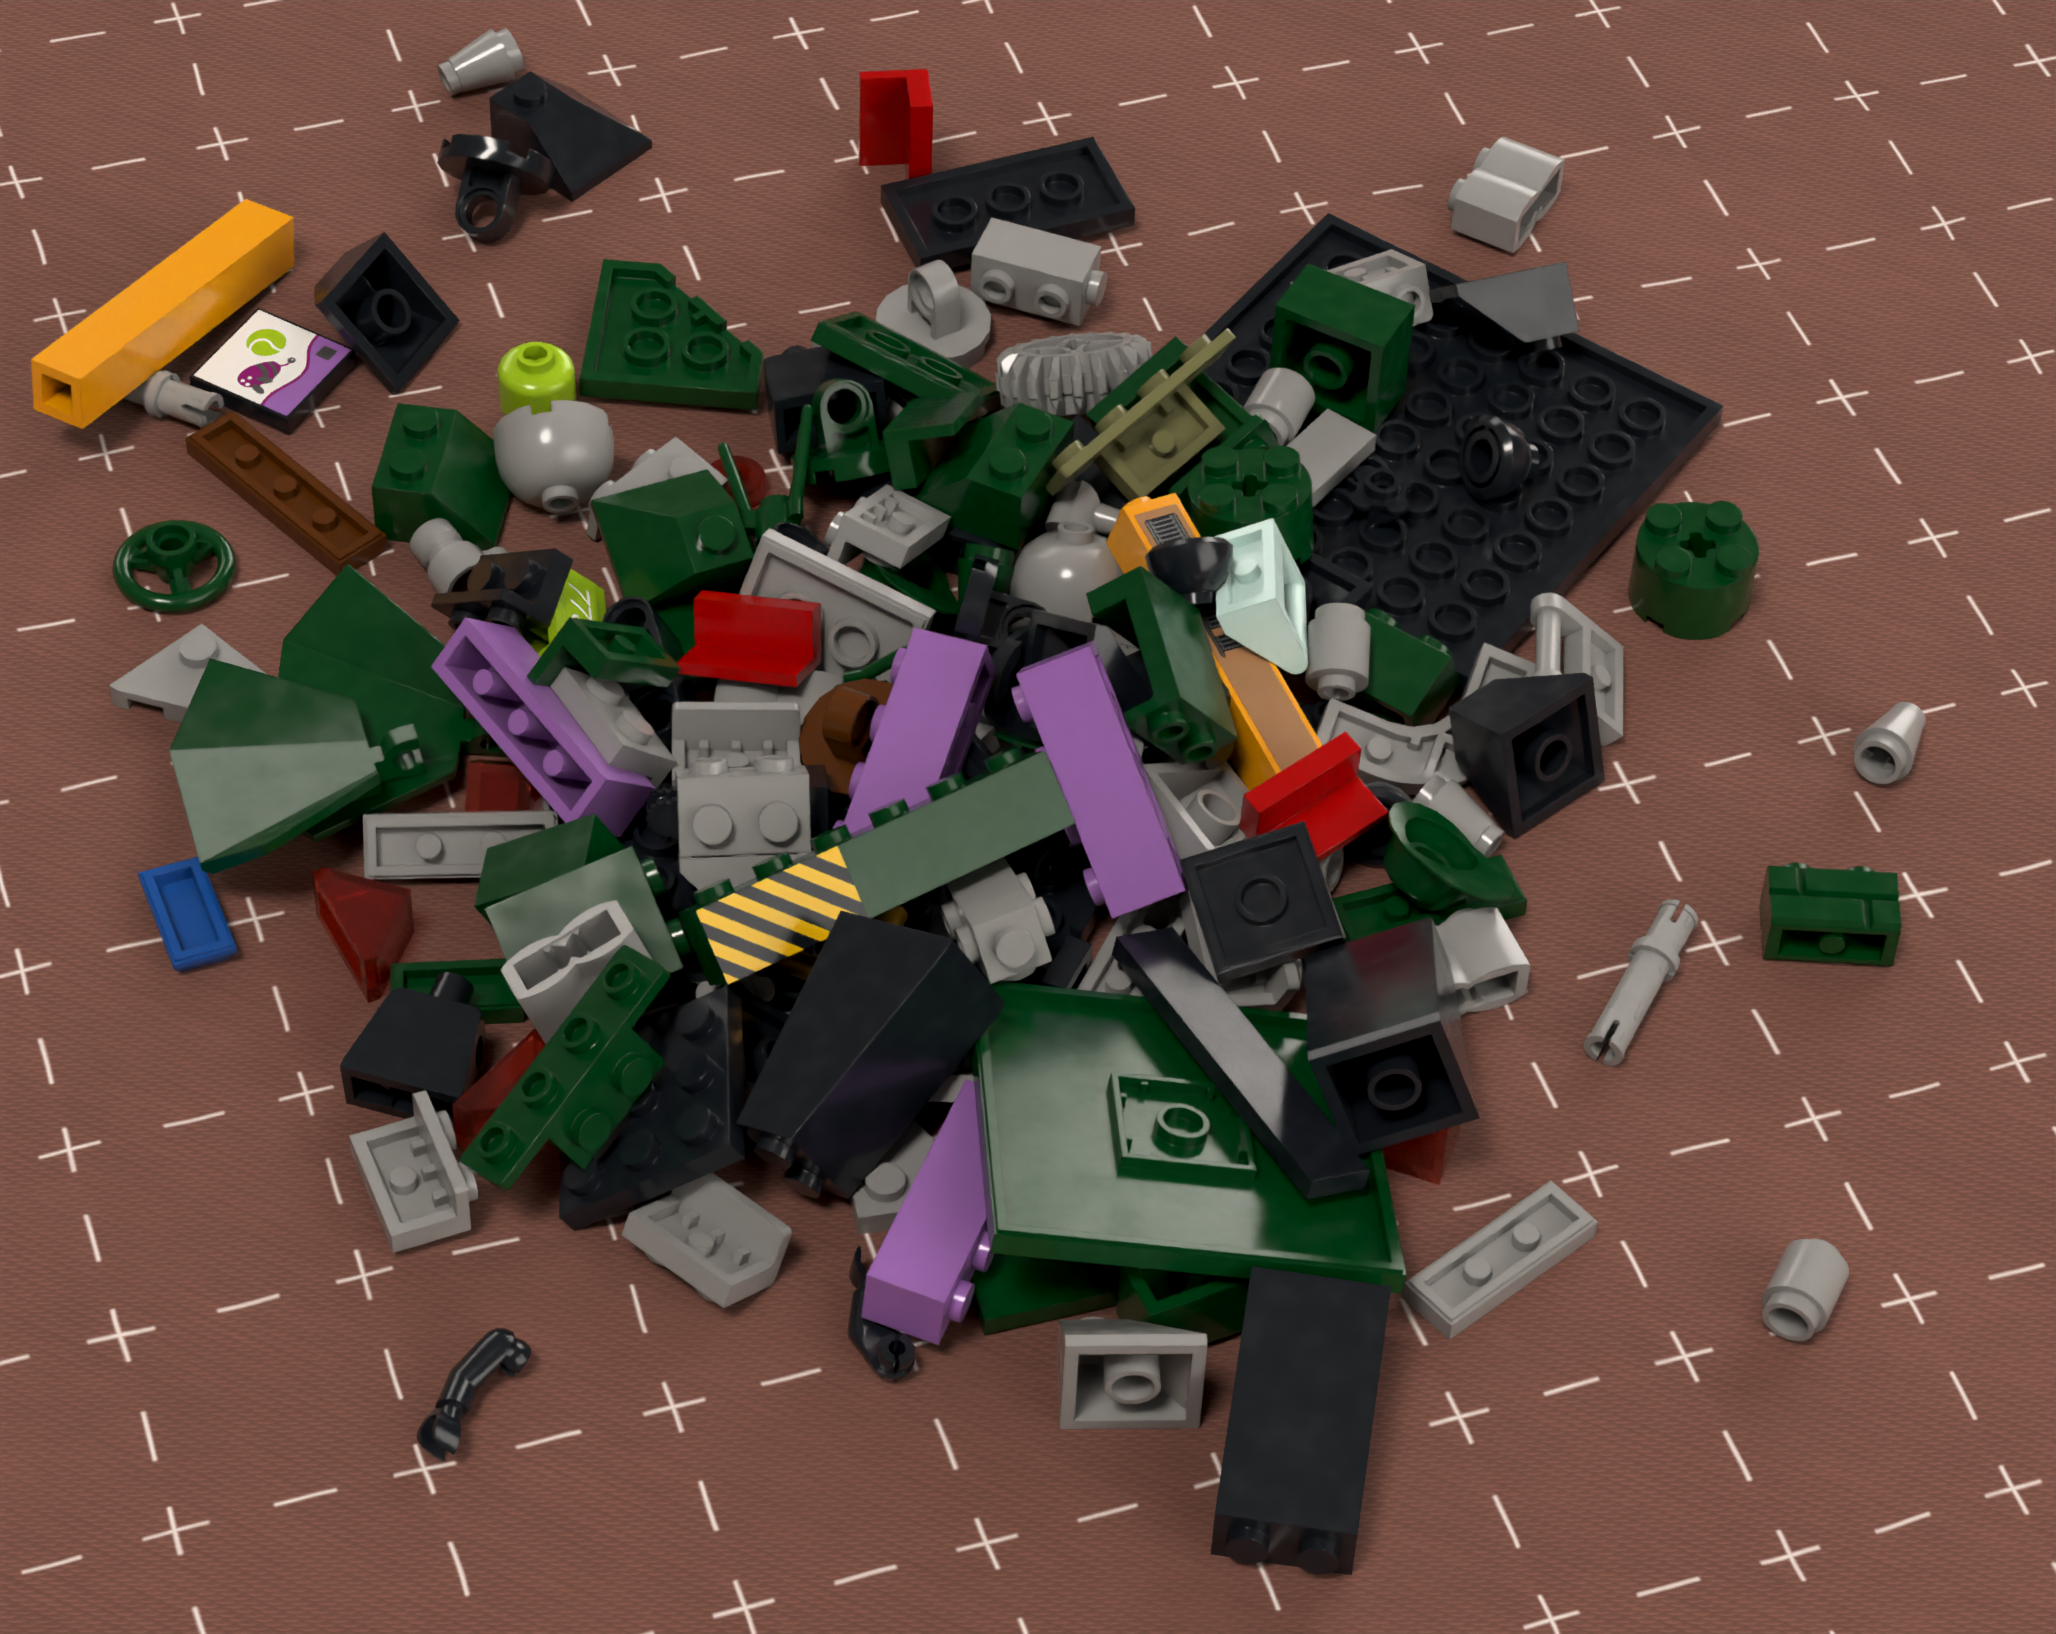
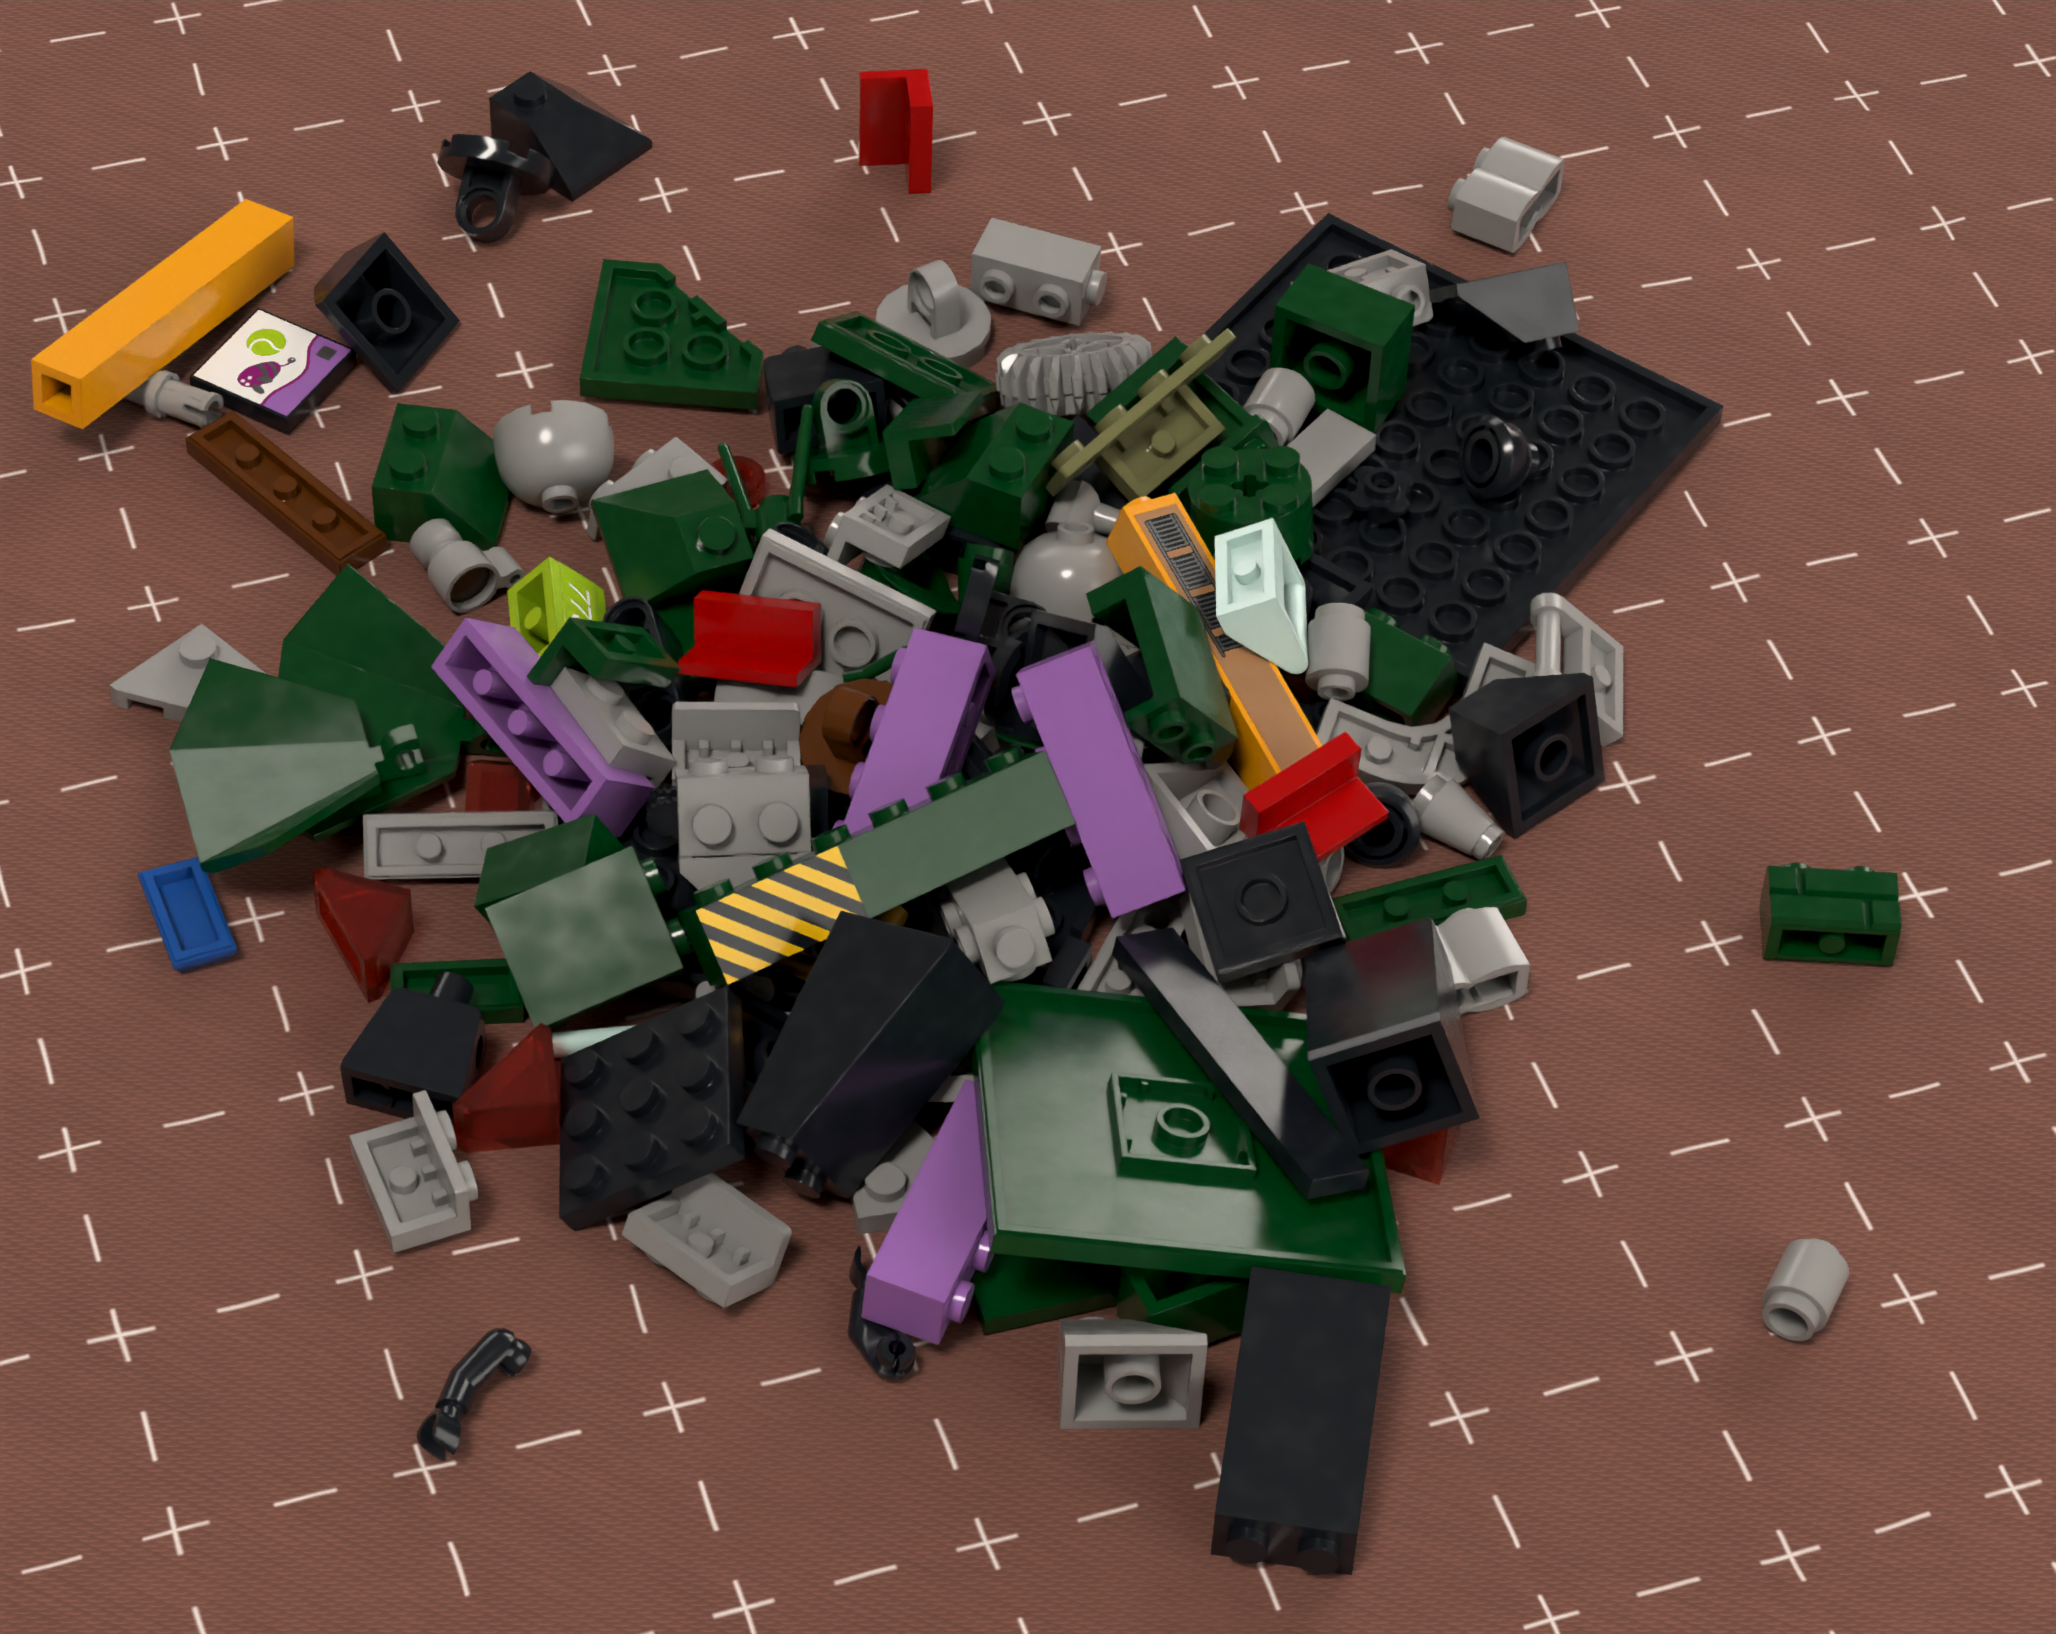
(171, 552): dark green piece -> none
(482, 63): light grey cone -> none
(510, 590): black bracket -> none
(534, 377): lime head -> none
(559, 969): light grey brick -> none
(580, 1078): dark green bracket -> none
(1050, 189): black plate -> none
(1192, 567): black brick -> none
(1436, 861): dark green piece -> none
(1499, 1259): light grey tile -> none
(1652, 962): light grey pin -> none
(1693, 568): dark green brick -> none
(1890, 744): light grey cone -> none

